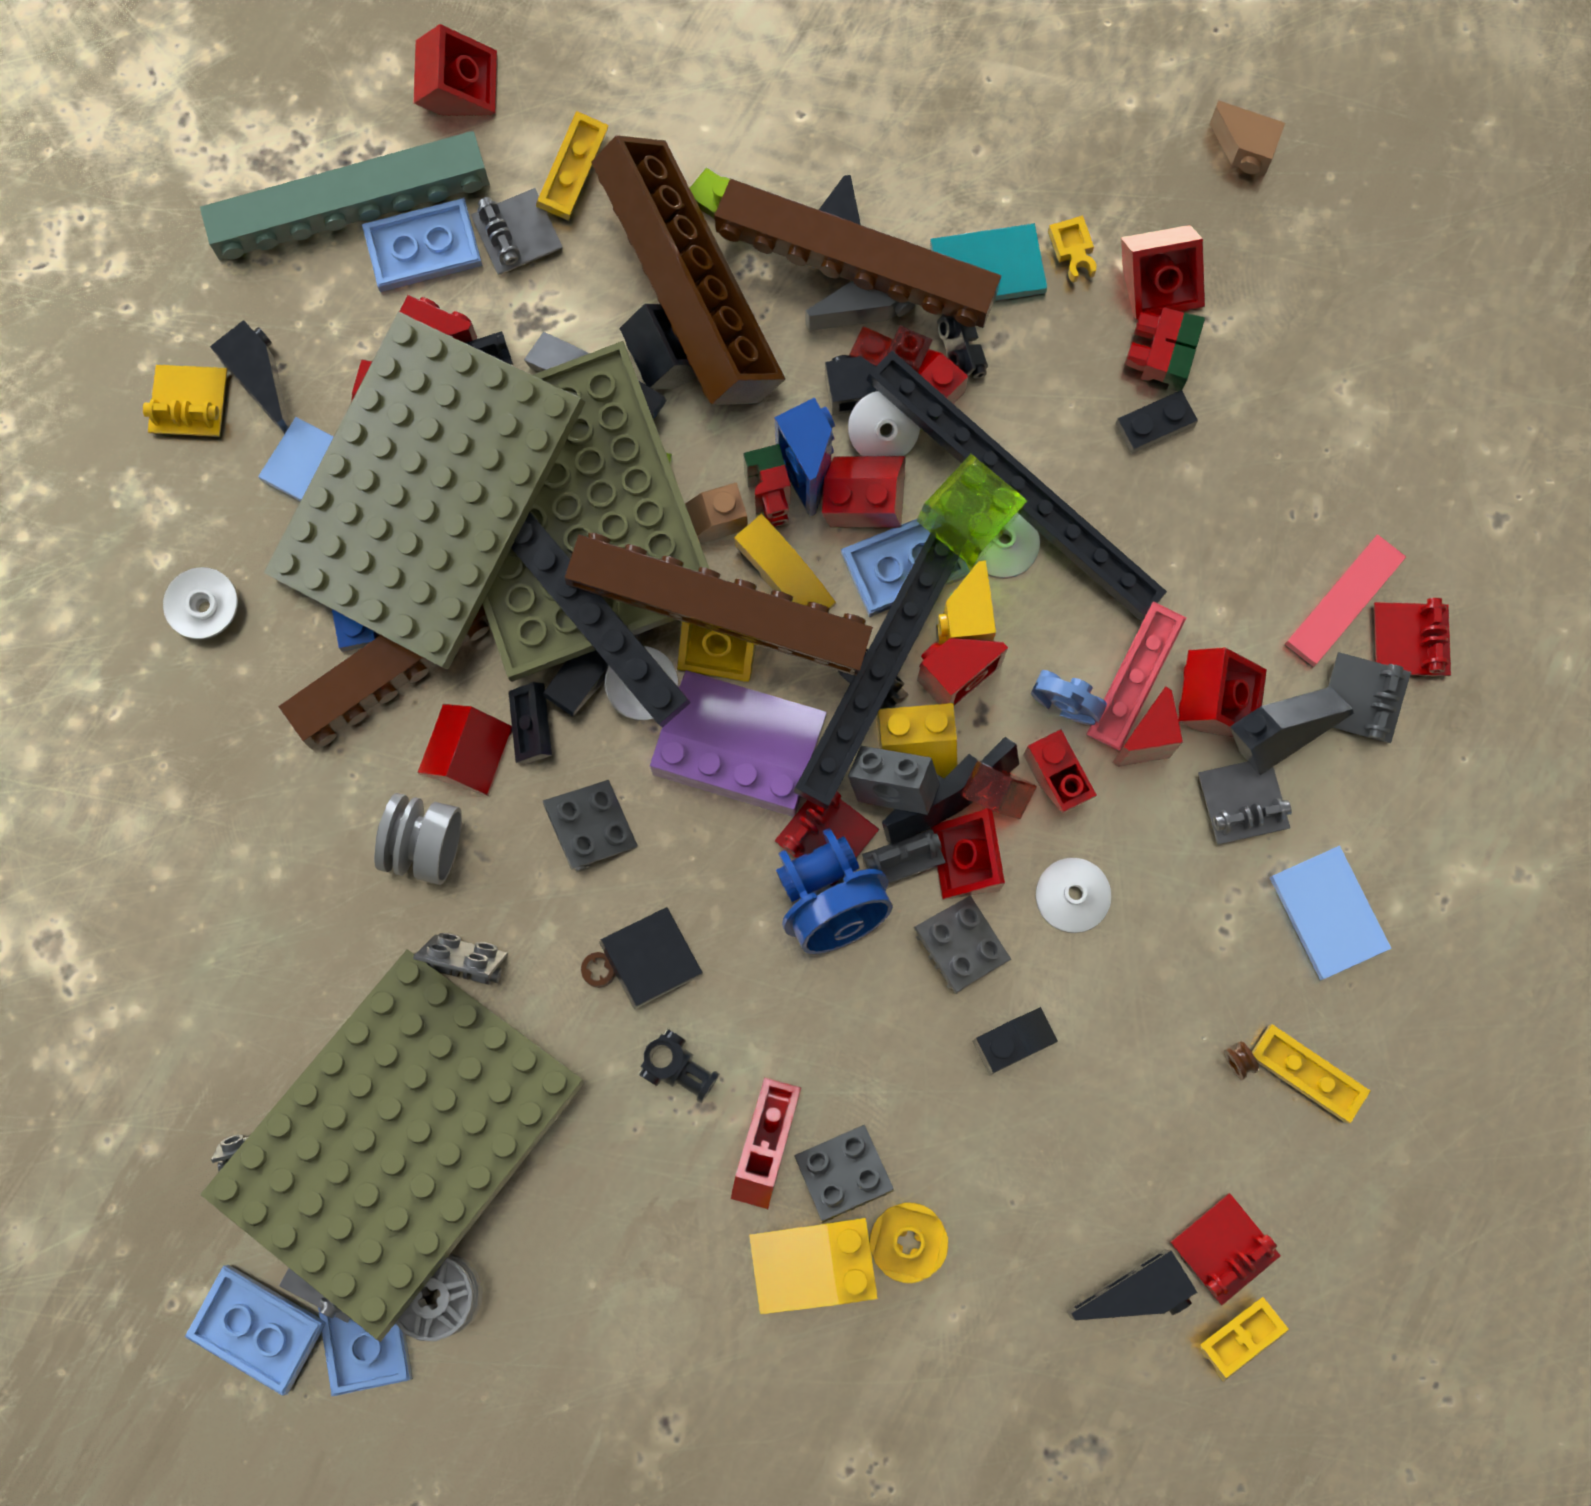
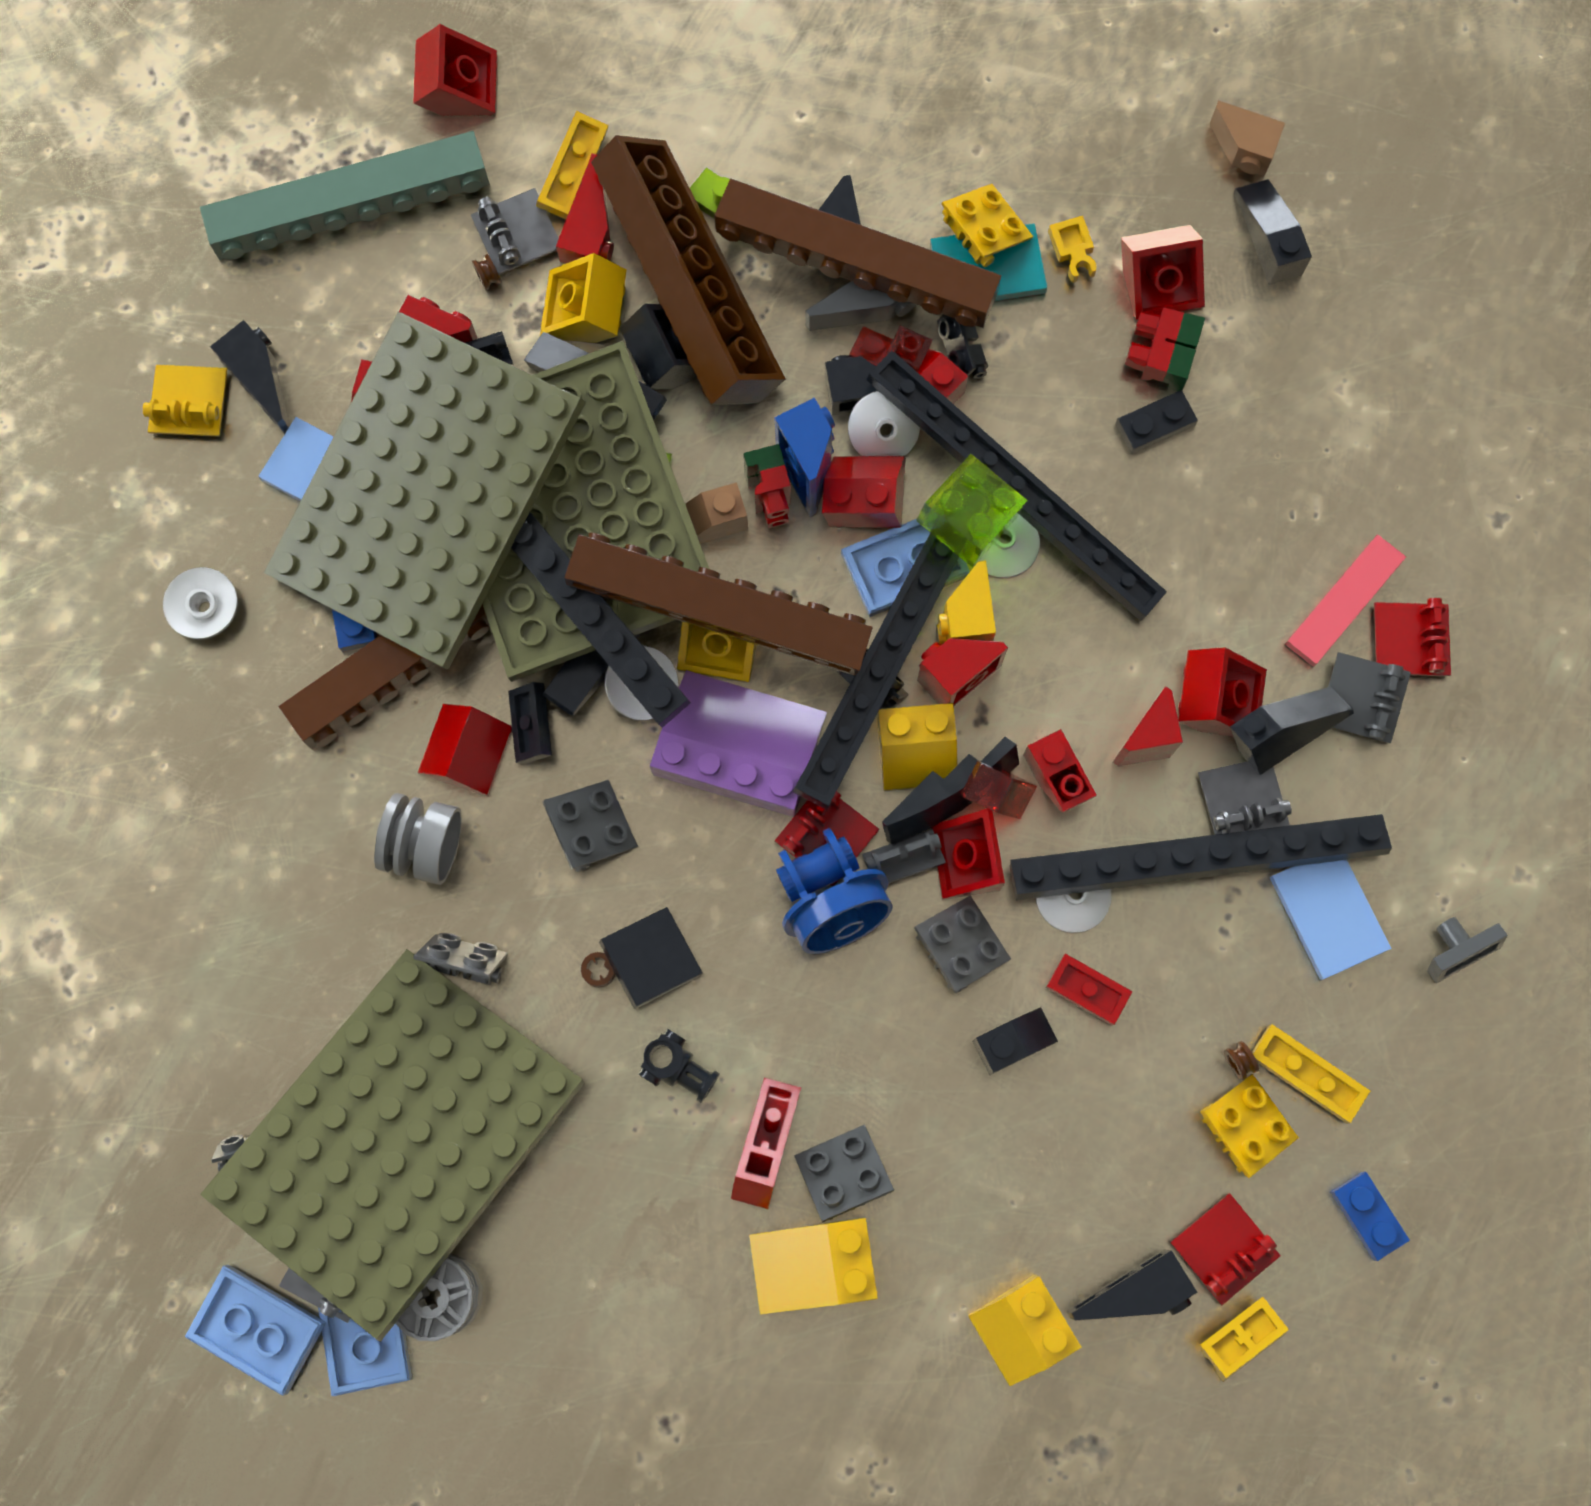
(422, 245): light blue tile -> none
(486, 272): none -> reddish brown bush
(584, 300): none -> yellow slope
(587, 222): none -> red slope
(780, 563): yellow slope -> none
(894, 779): dark grey brick -> none
(920, 1262): yellow plate -> none
(984, 222): none -> yellow hinge
(1024, 1330): none -> yellow slope
(1071, 697): medium blue plate -> none
(1089, 989): none -> red plate
(1137, 675): coral tile -> none
(1199, 857): none -> black plate
(1249, 1126): none -> yellow hinge
(1273, 231): none -> black slope
(1370, 1216): none -> blue plate
(1463, 949): none -> dark grey tile

